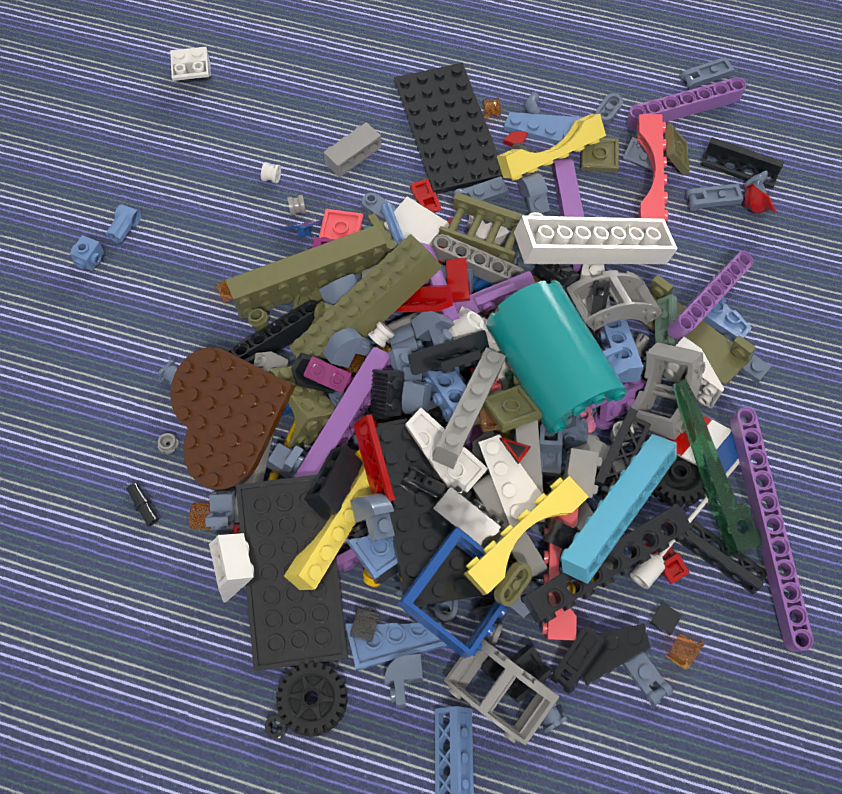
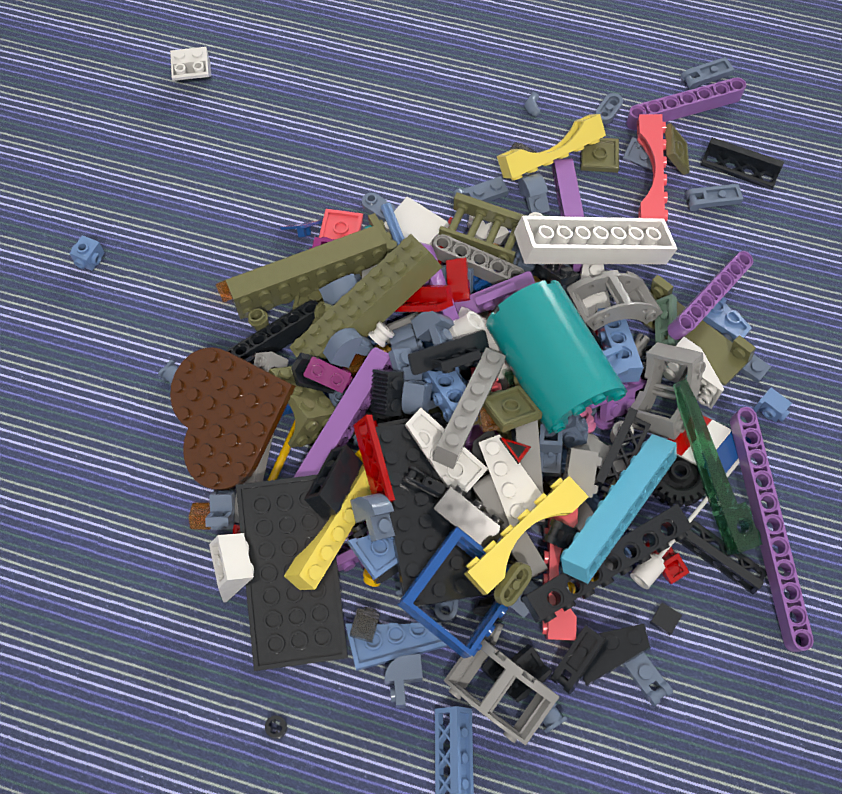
(124, 219): medium blue piece -> none
(142, 504): black pin -> none
(164, 439): light grey plate -> none
(270, 172): white wheel -> none
(285, 461): sand blue brick -> none
(296, 205): light grey wheel -> none
(325, 713): black wheel -> none
(352, 149): light grey brick -> none
(425, 196): red slope -> none
(448, 128): black plate -> none
(491, 107): clear orange wheel -> none
(518, 136): red tile -> none
(540, 127): medium blue wing -> none
(600, 301): black bar -> none
(684, 651): clear orange panel -> none
(756, 196): red hair -> none
(773, 406): none -> medium blue brick

